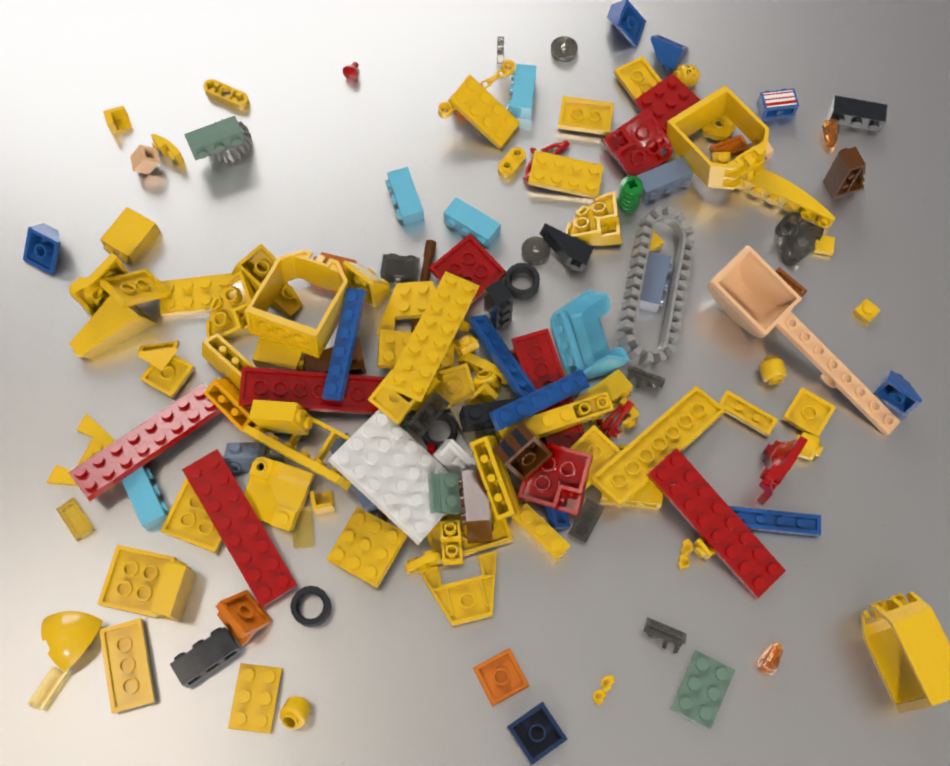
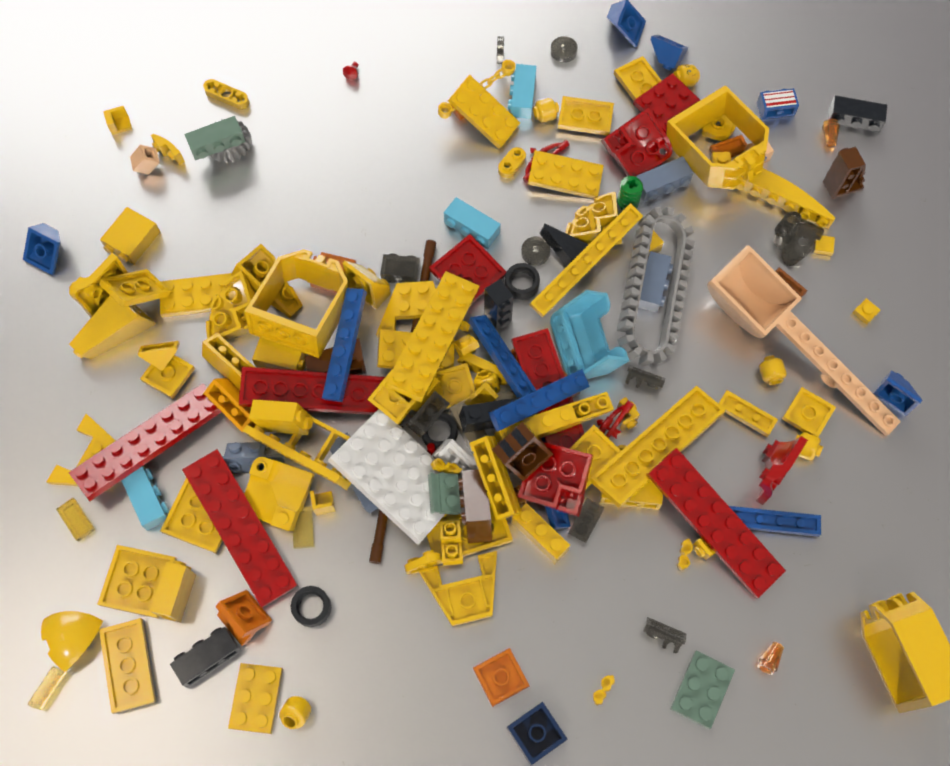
(367, 547): yellow plate -> none
(404, 196): medium azure brick -> none
(439, 465): none -> yellow piece
(545, 110): none -> yellow head
(586, 260): none -> yellow plate
(615, 385): yellow brick -> none

